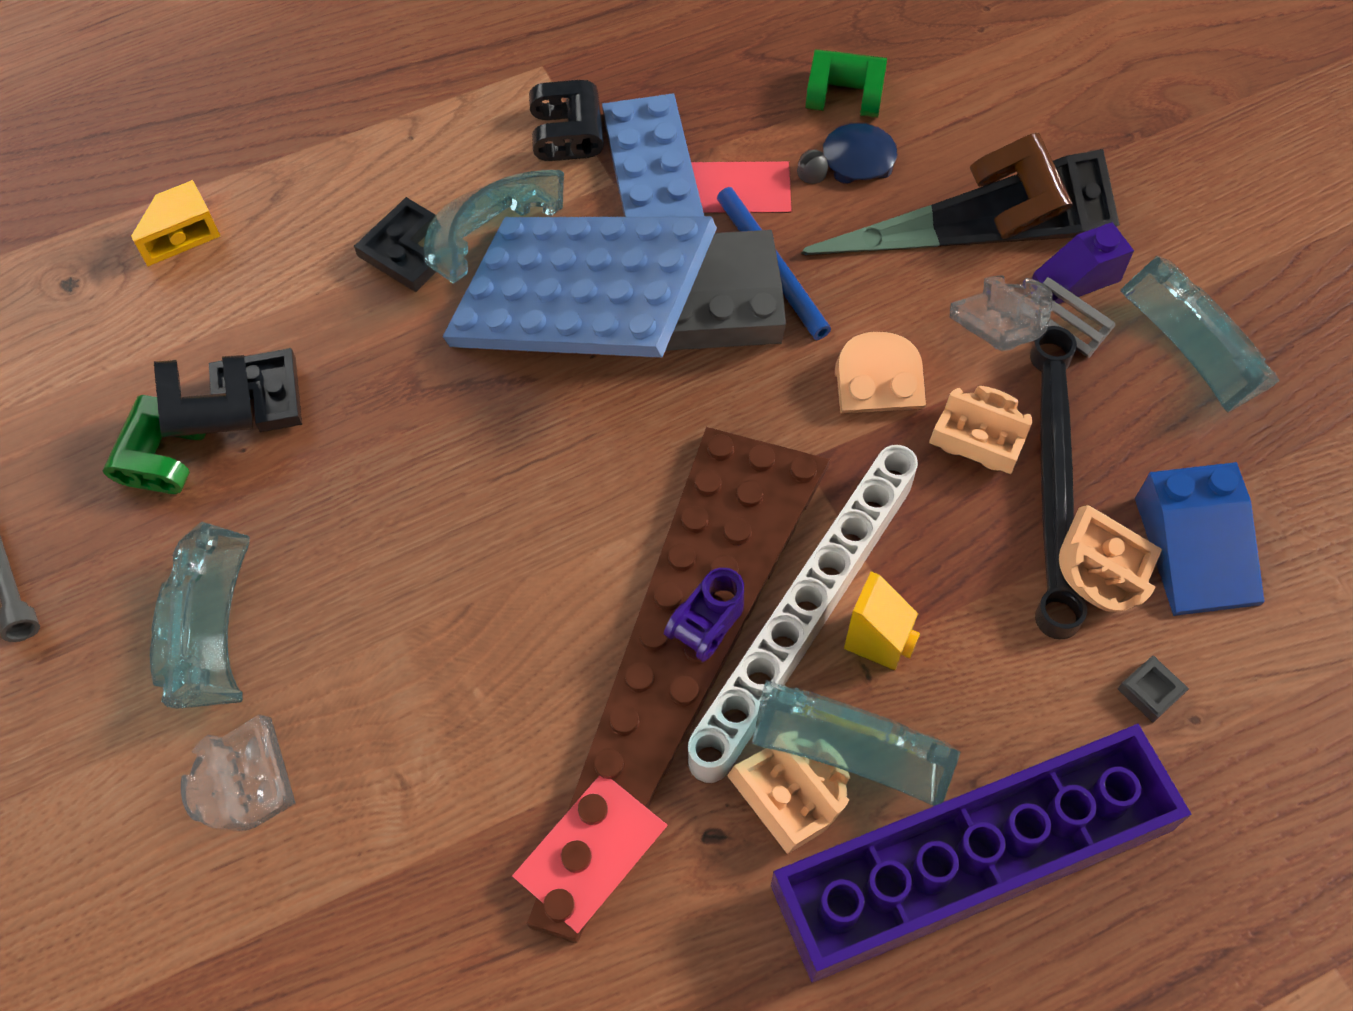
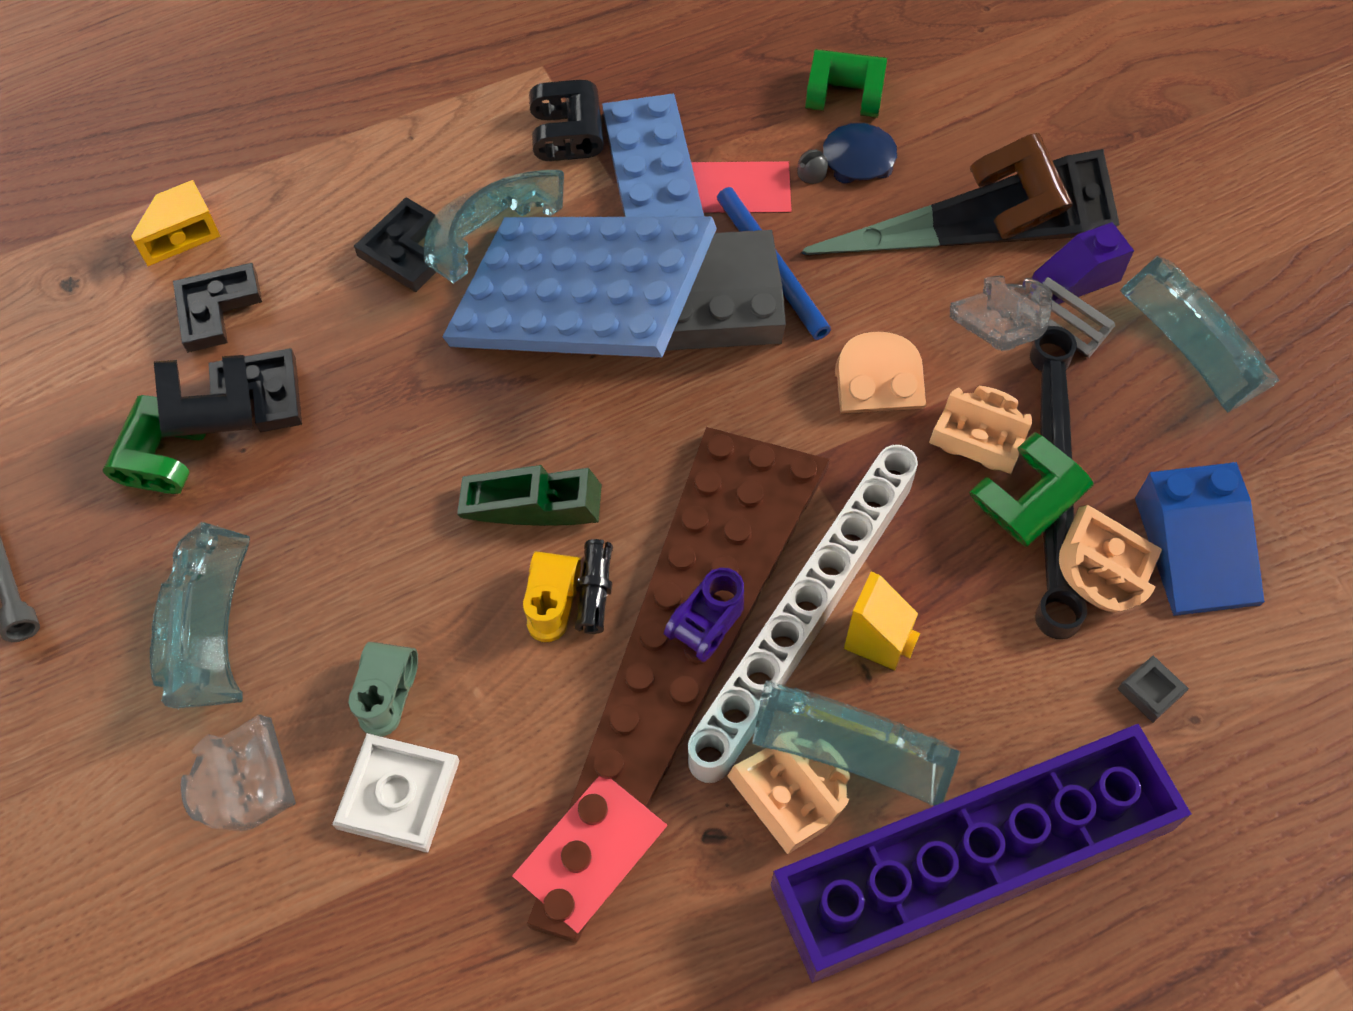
(206, 297): none -> black plate
(382, 686): none -> sand green piece
(396, 792): none -> white tile
(531, 497): none -> dark green slope
(551, 592): none -> yellow piece
(593, 586): none -> black pin
(1044, 502): none -> green connector

